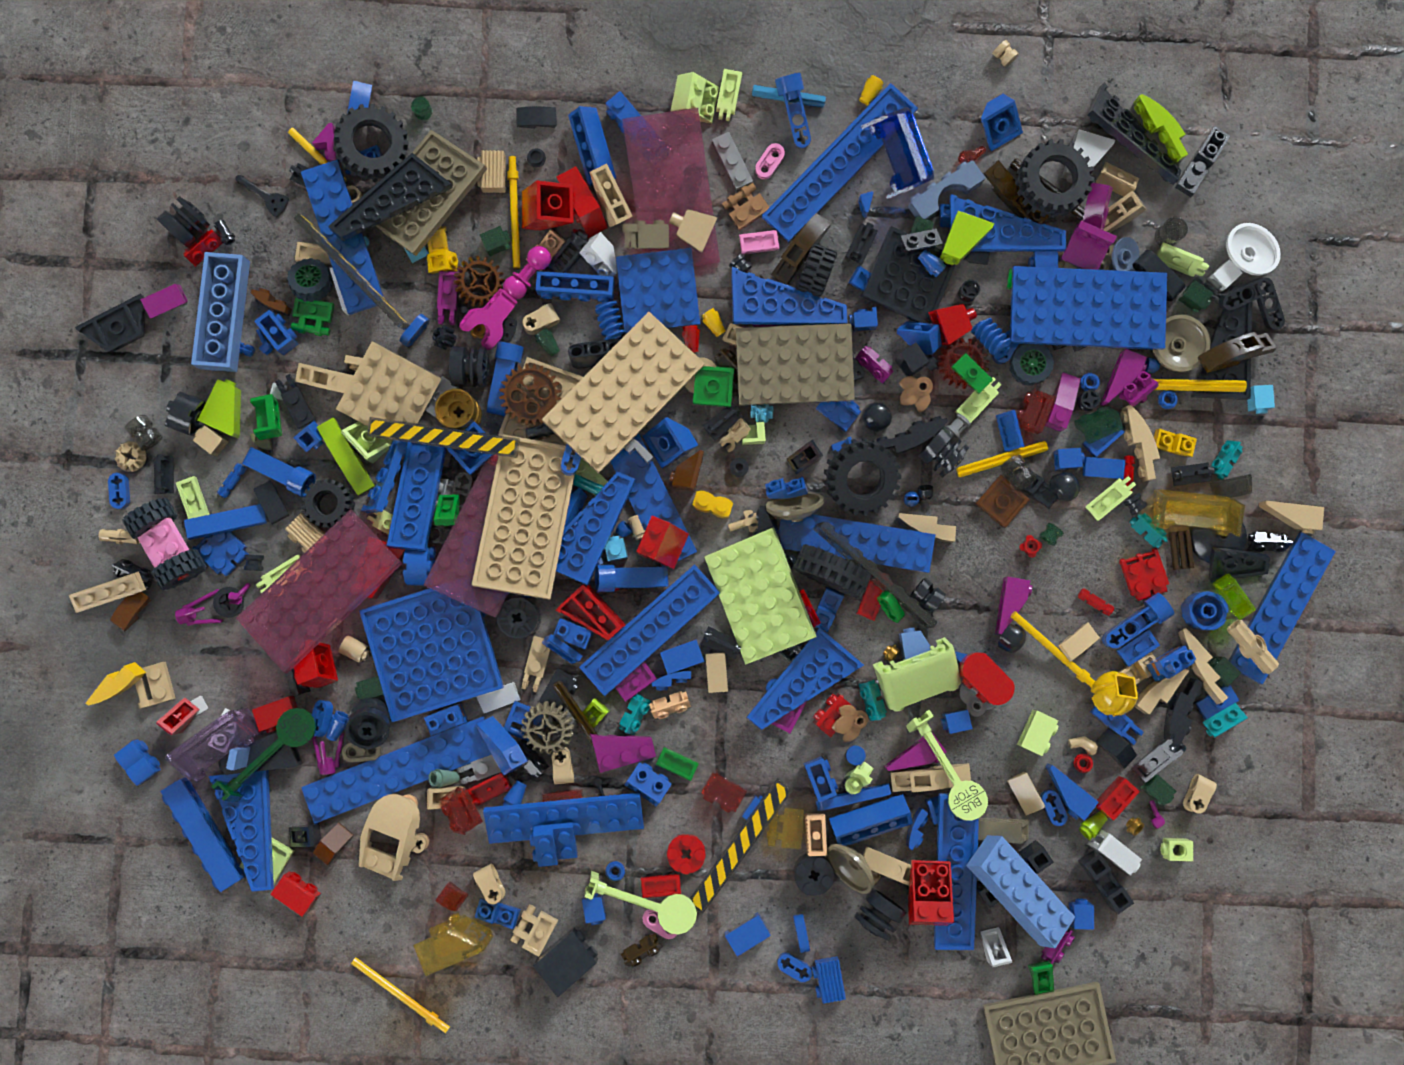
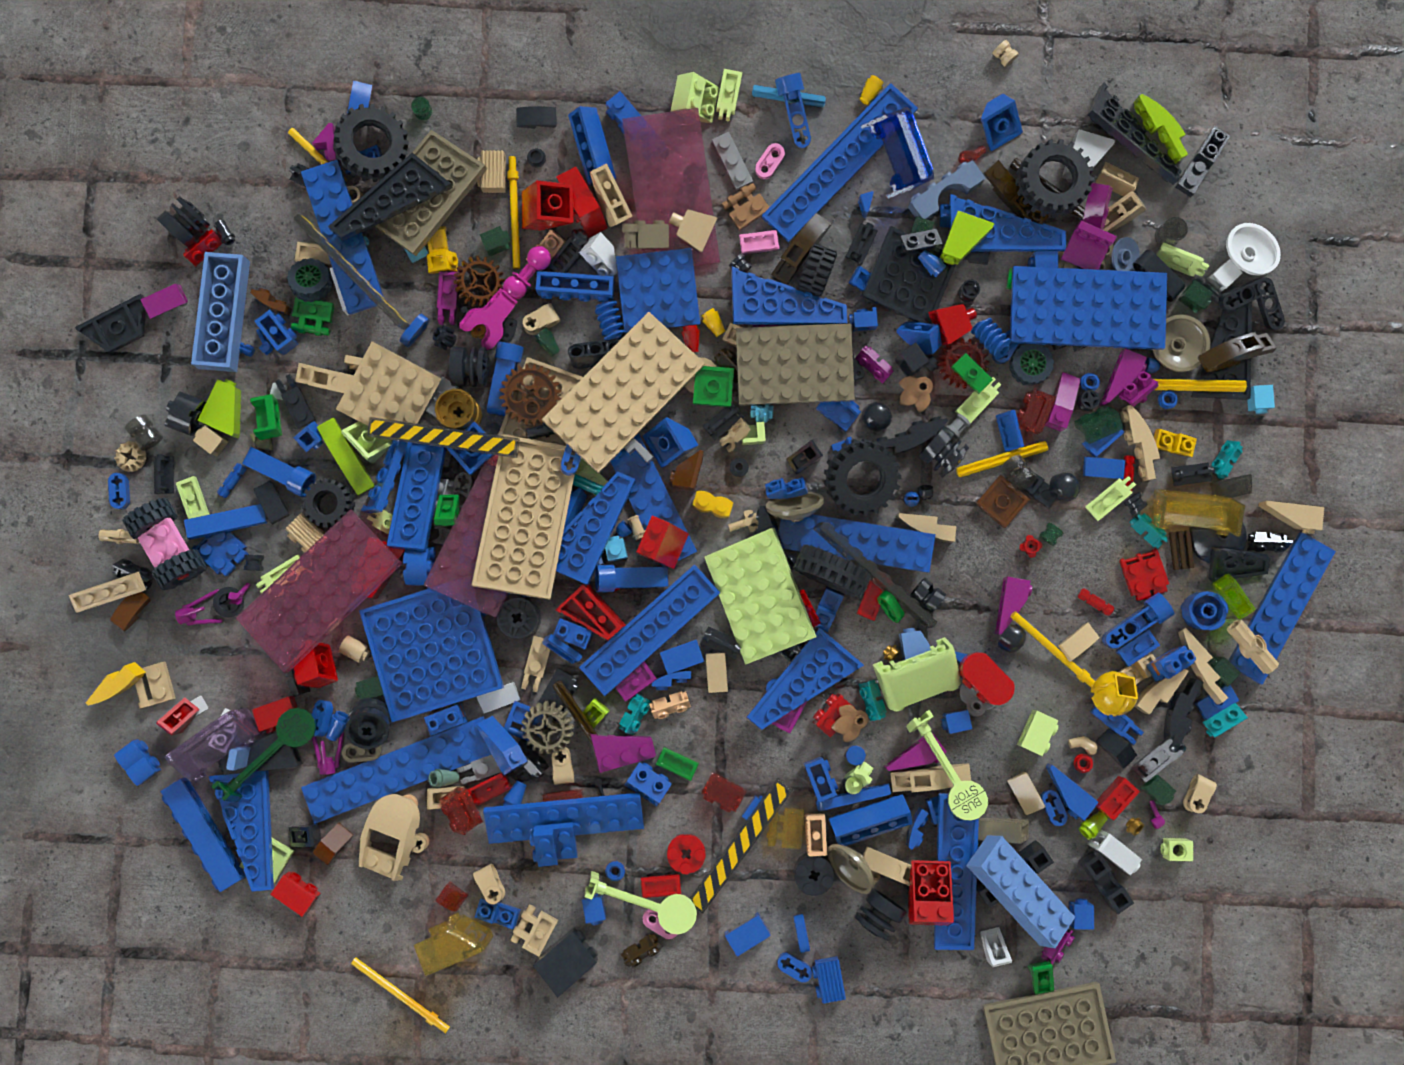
(267, 197): black piece -> none
(1068, 459): blue brick -> none

